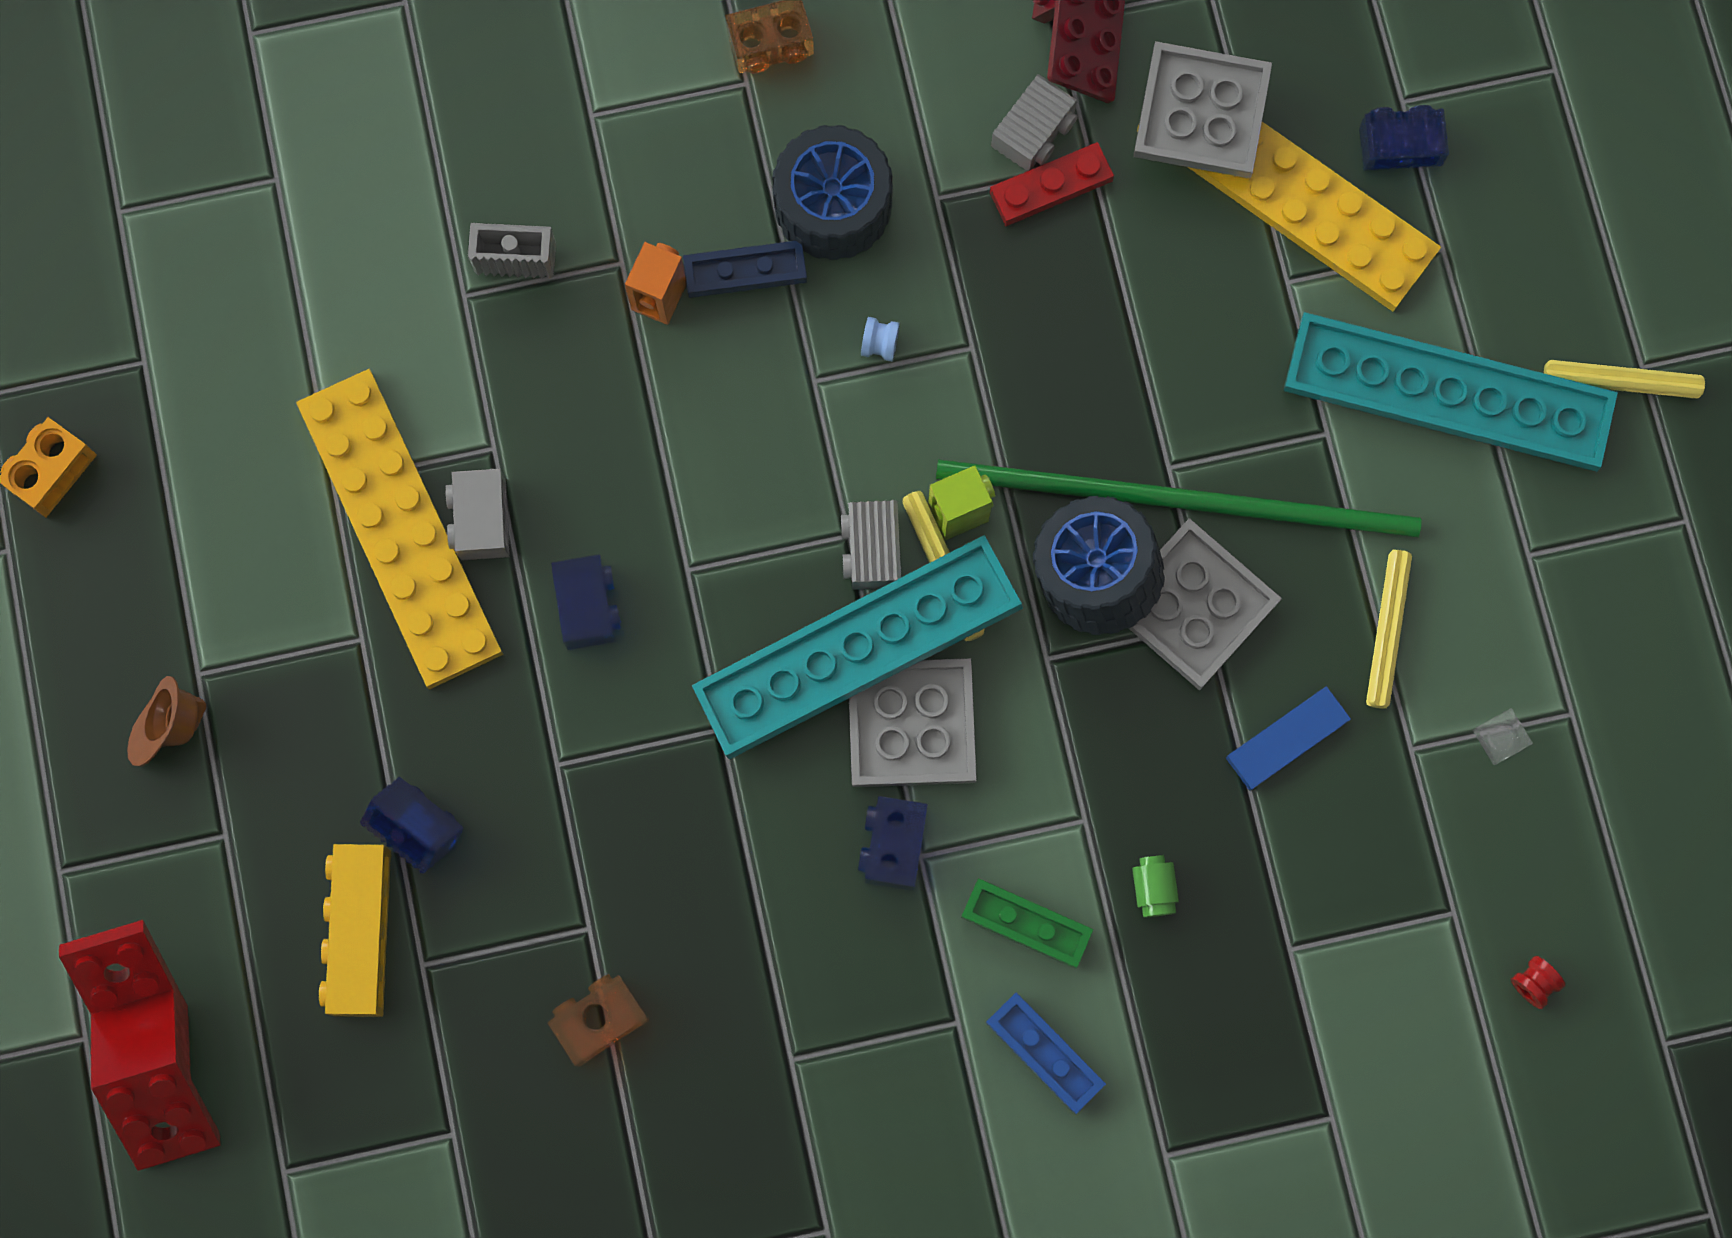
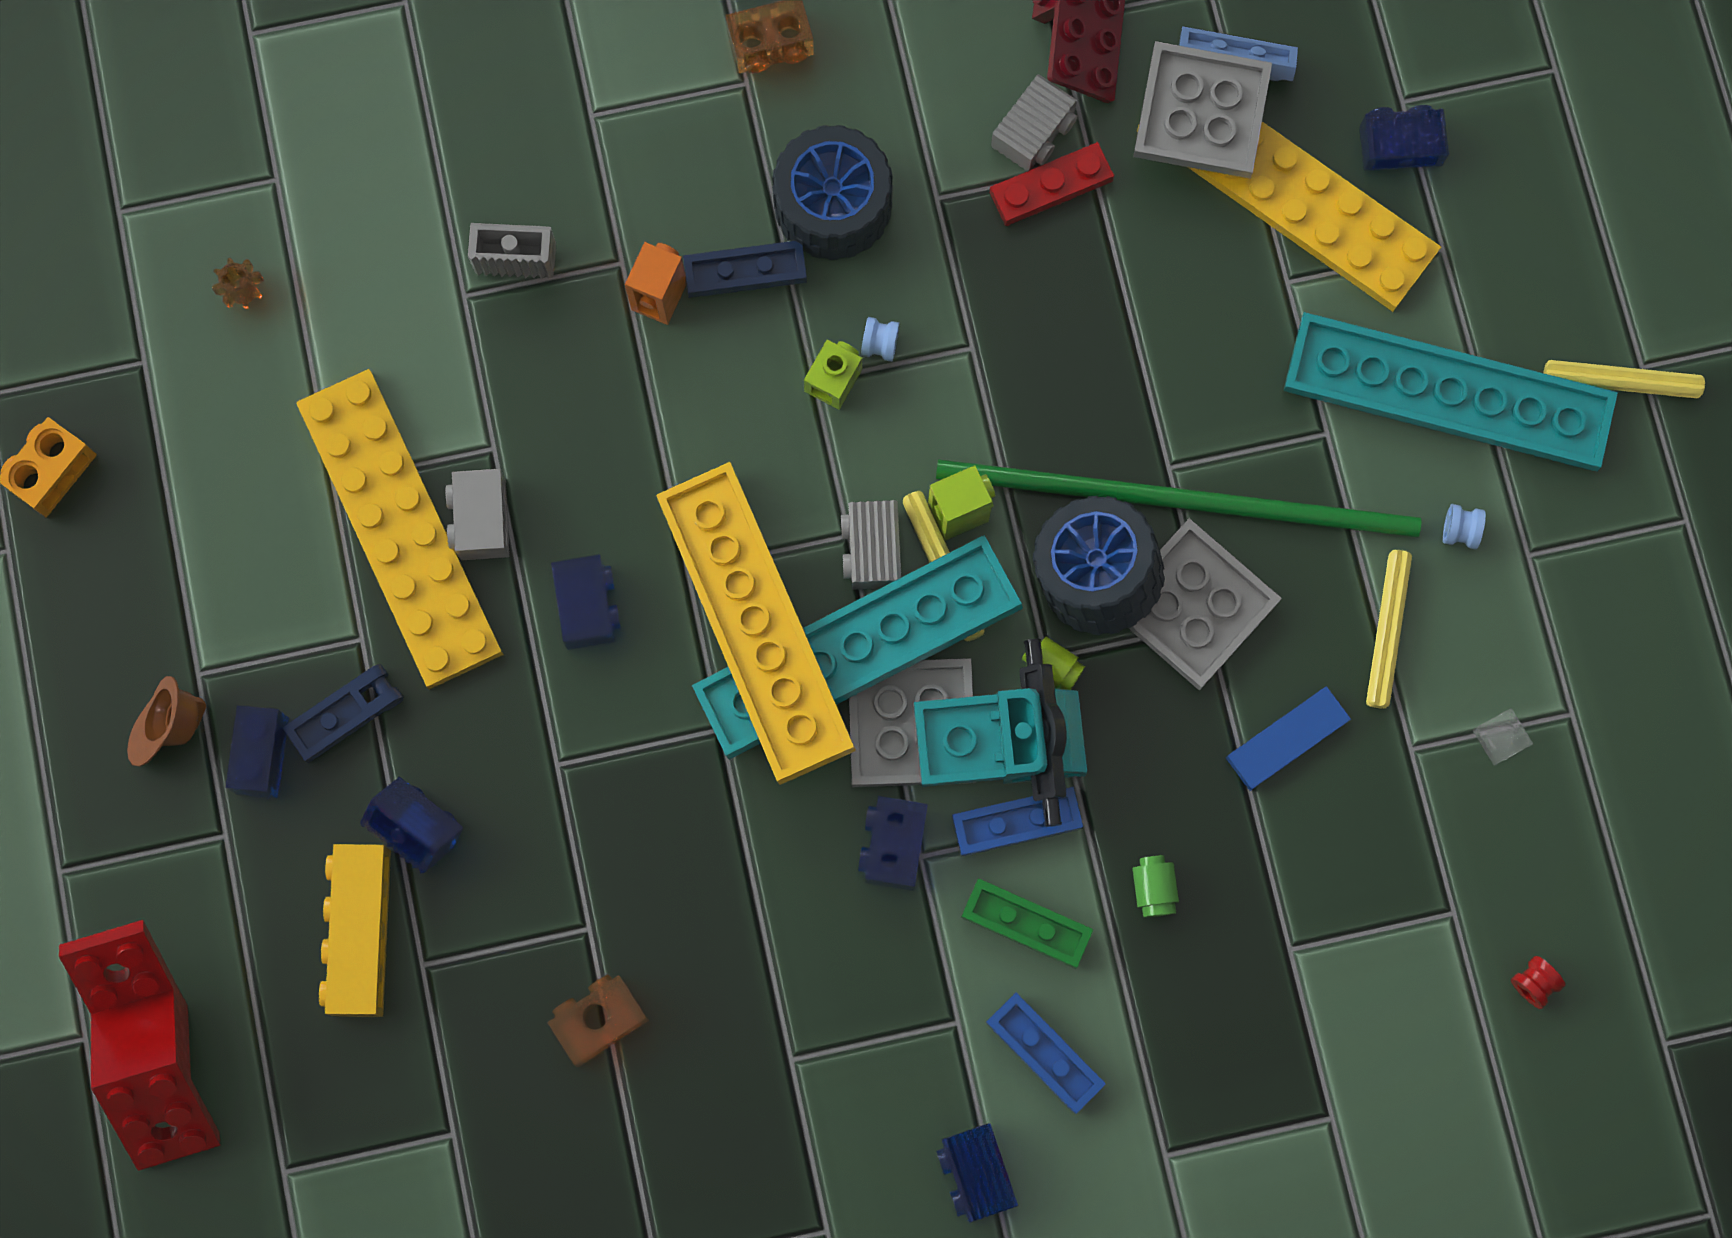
(227, 283): none -> clear orange gear
(257, 752): none -> clear blue brick
(342, 713): none -> dark blue plate
(755, 624): none -> yellow plate
(833, 373): none -> lime brick
(977, 1173): none -> clear blue brick
(1006, 736): none -> teal piece
(1012, 823): none -> blue plate
(1064, 664): none -> lime brick
(1281, 56): none -> medium blue plate
(1464, 526): none -> light blue wheel

